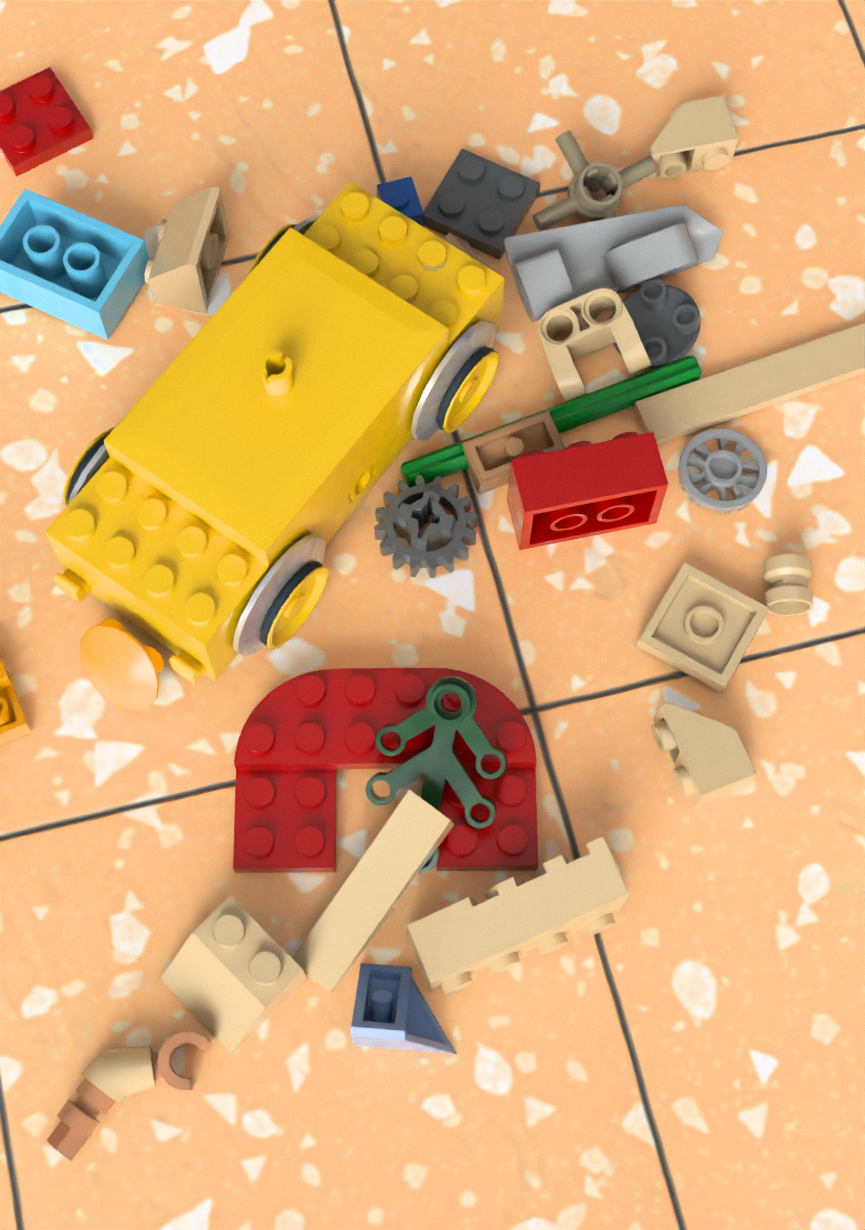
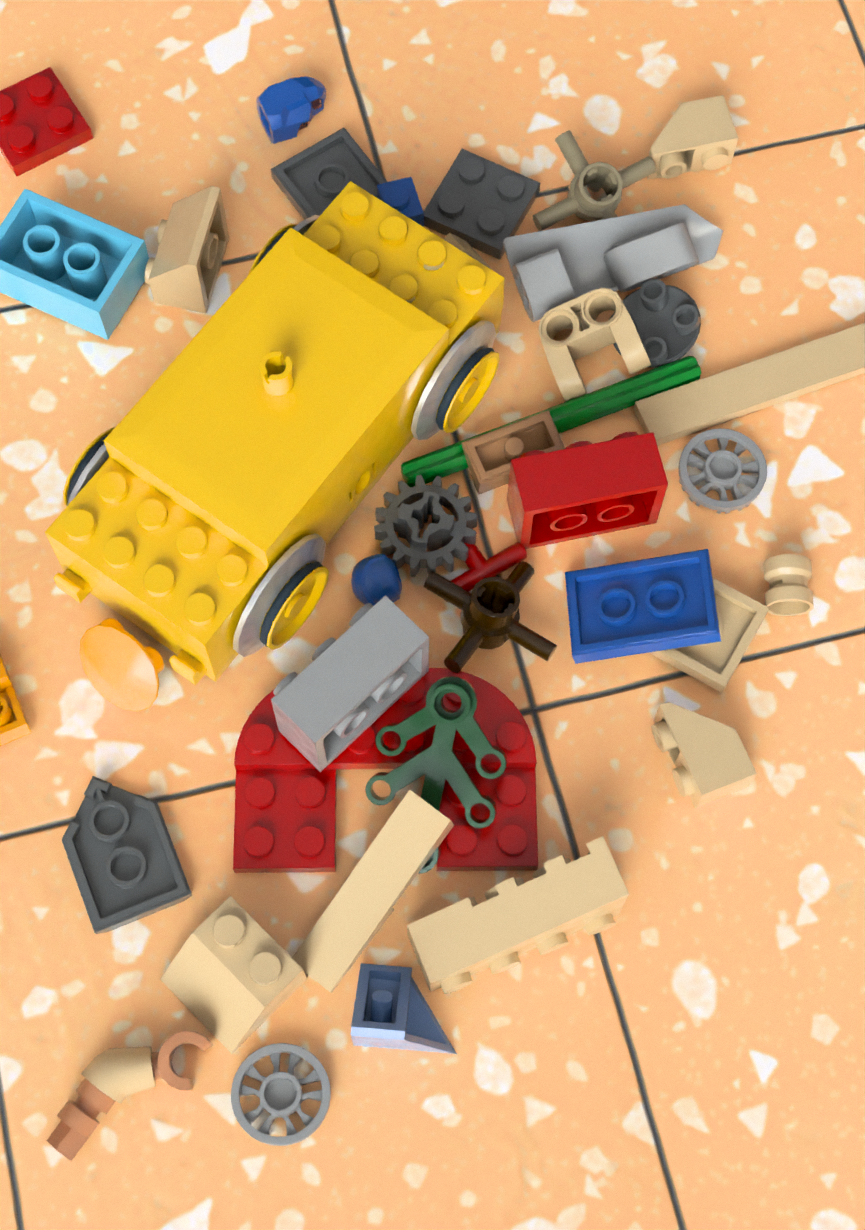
(122, 857): none -> dark grey tile
(280, 1094): none -> light grey wheel
(290, 106): none -> blue rock
(323, 171): none -> dark grey plate
(351, 682): none -> light grey brick
(375, 578): none -> blue piece
(481, 568): none -> red piece
(489, 615): none -> dark brown bar
(642, 606): none -> blue tile

